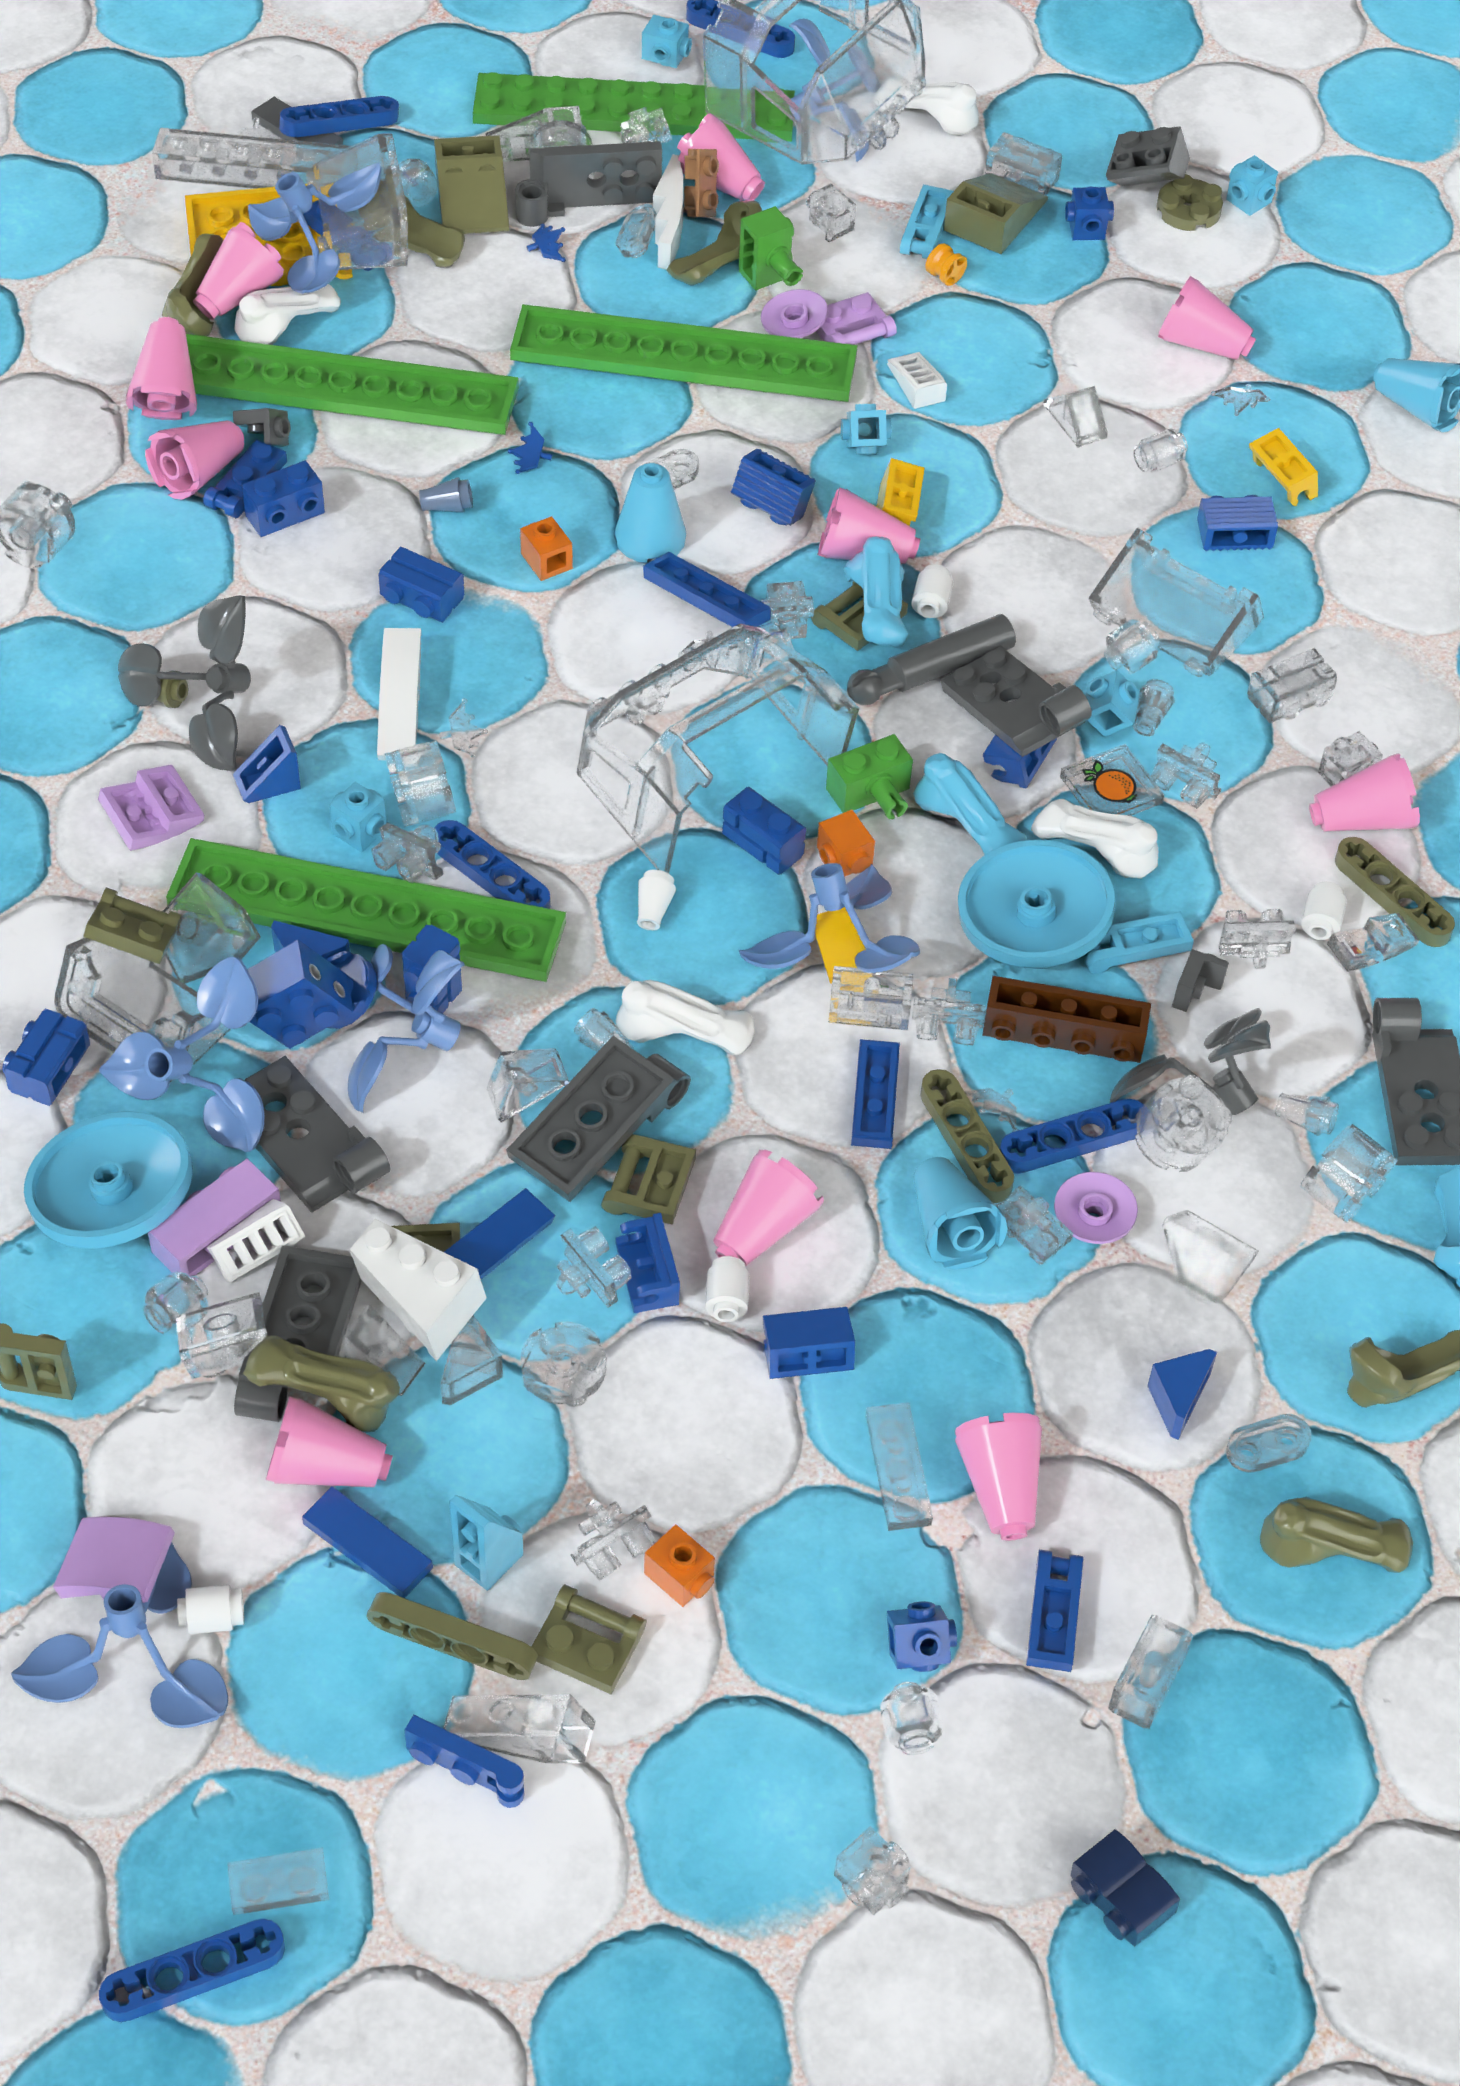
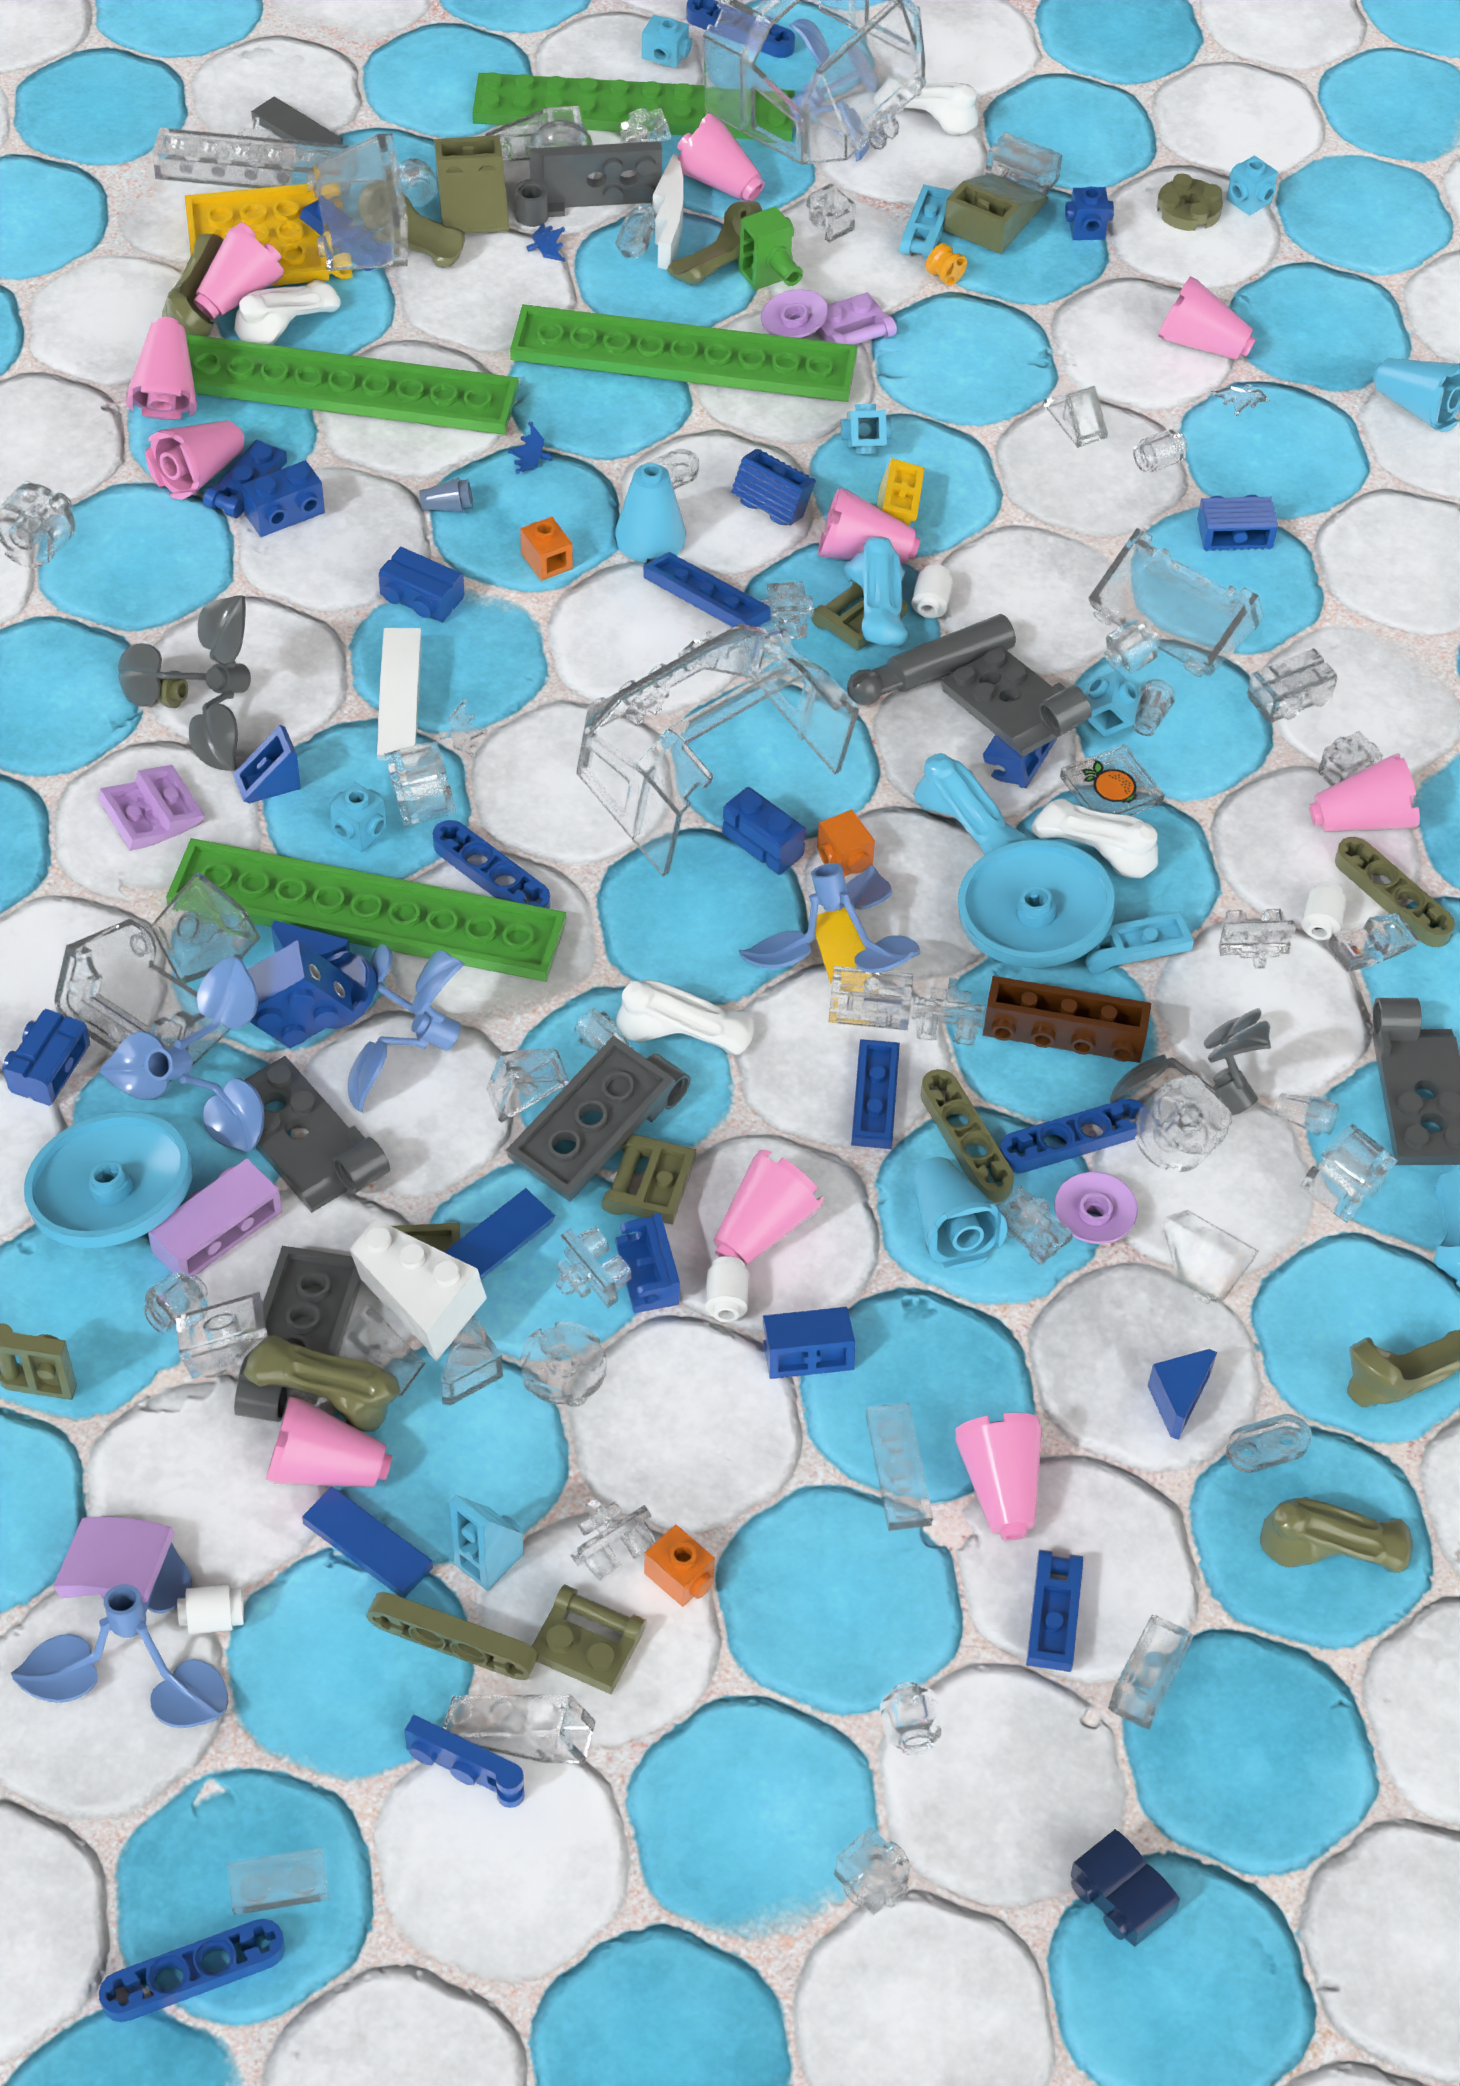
(132, 926): olive plate -> none
(263, 1218): white slope -> none
(270, 421): dark grey bracket -> none
(274, 220): medium blue plant -> none
(338, 116): blue beam -> none
(410, 851): clear hips -> none
(417, 955): blue brick -> none
(654, 896): white cone -> none
(702, 198): medium nougat hinge -> none
(871, 775): bright green brick -> none
(920, 386): white slope -> none
(920, 1636): brick -> none
(996, 1103): clear piece -> none
(1148, 157): dark grey slope -> none
(1191, 767): clear hips -> none
(1200, 971): dark grey bracket -> none
(1286, 465): yellow hinge -> none

